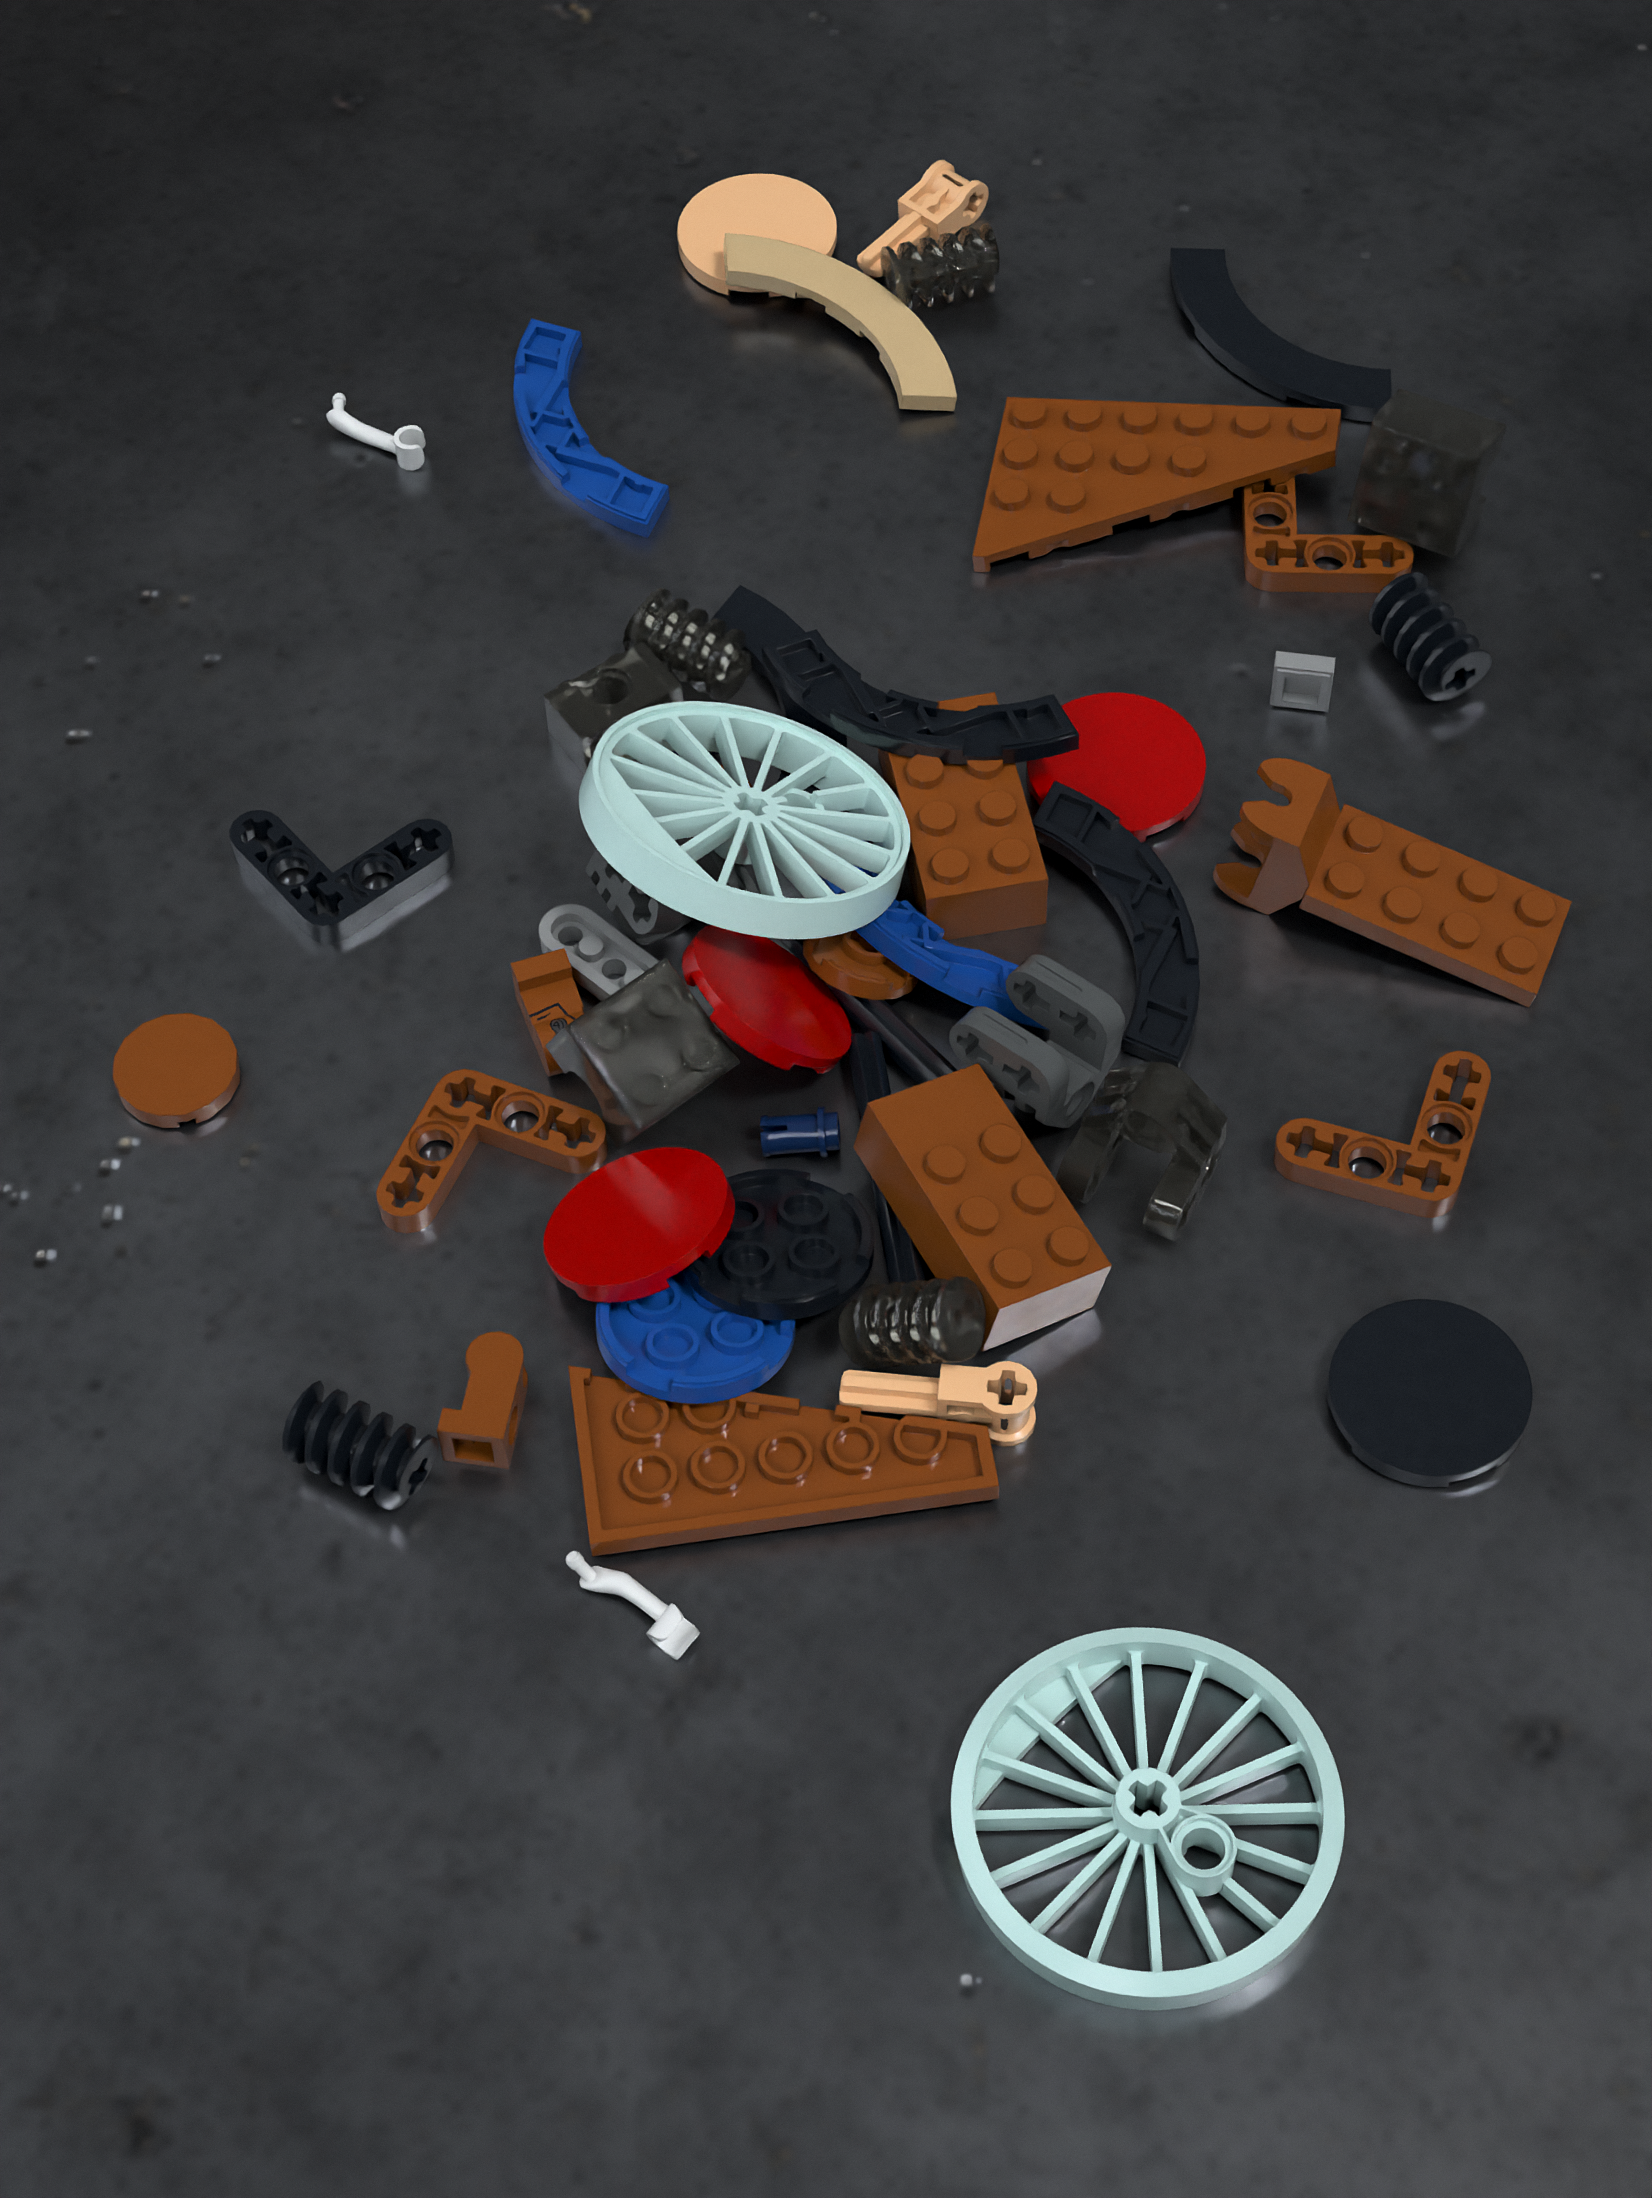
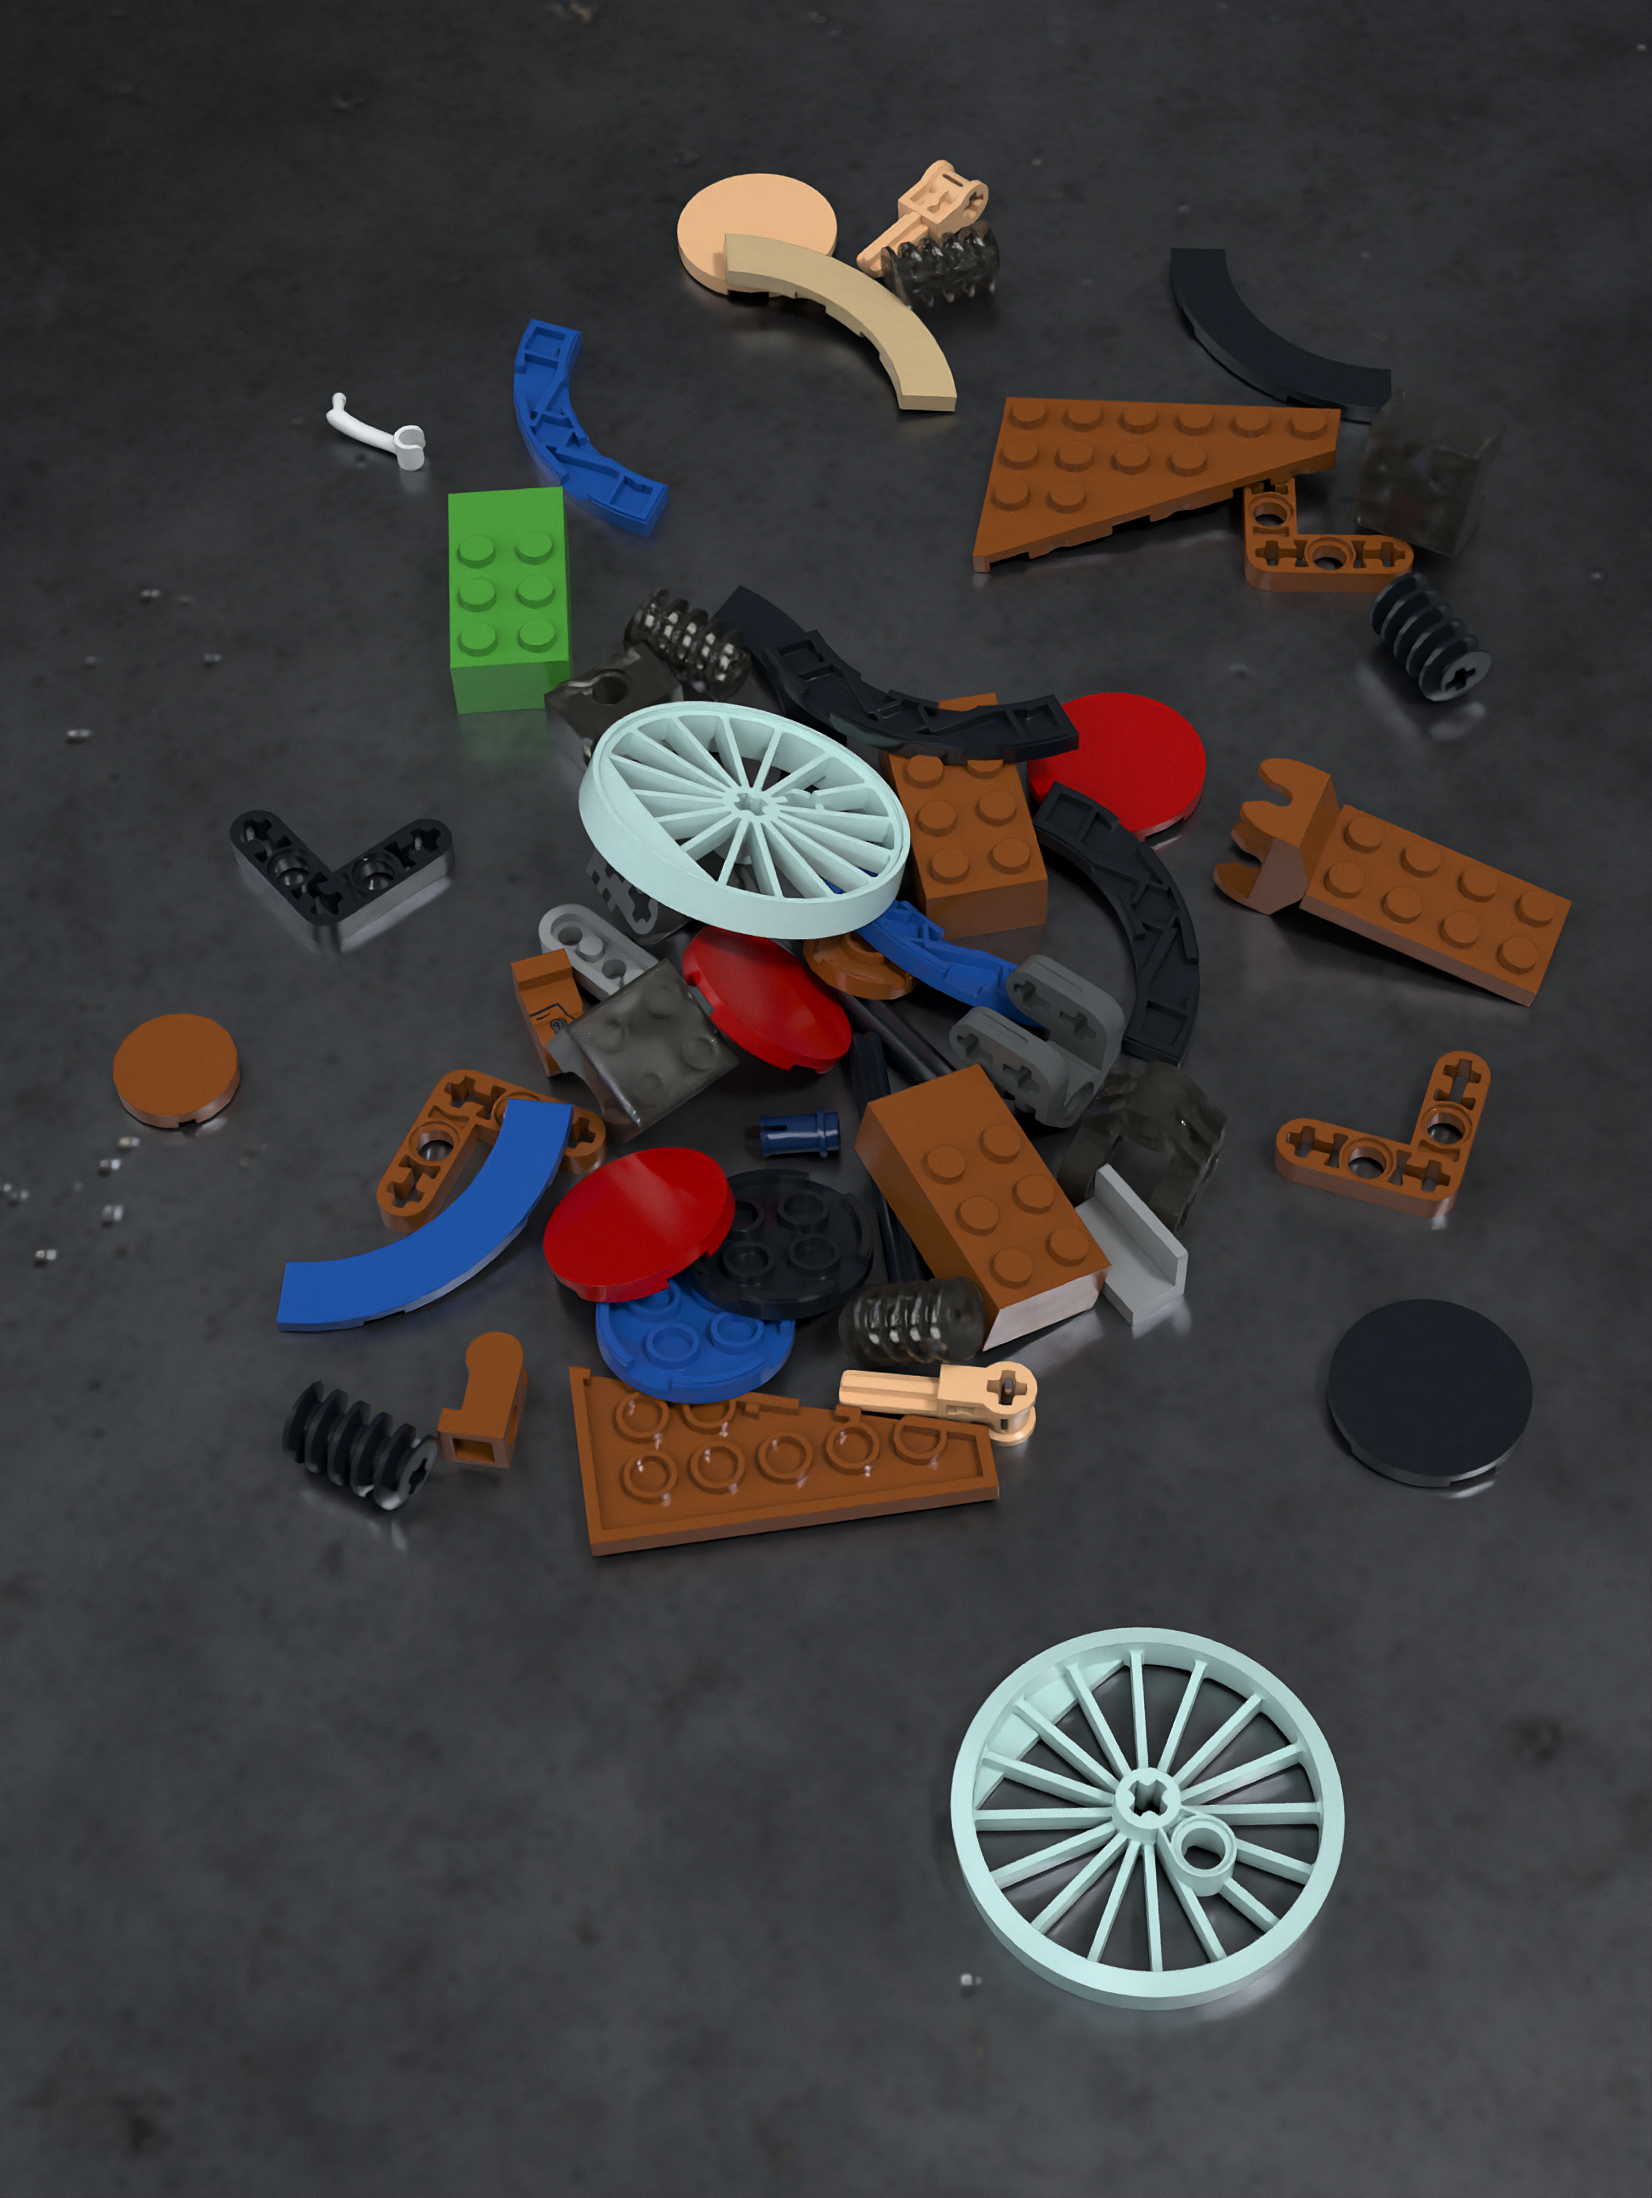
(446, 1249): none -> blue tile
(508, 598): none -> bright green brick
(669, 1632): white piece -> none
(1143, 1253): none -> light grey panel
(1302, 681): light grey tile -> none

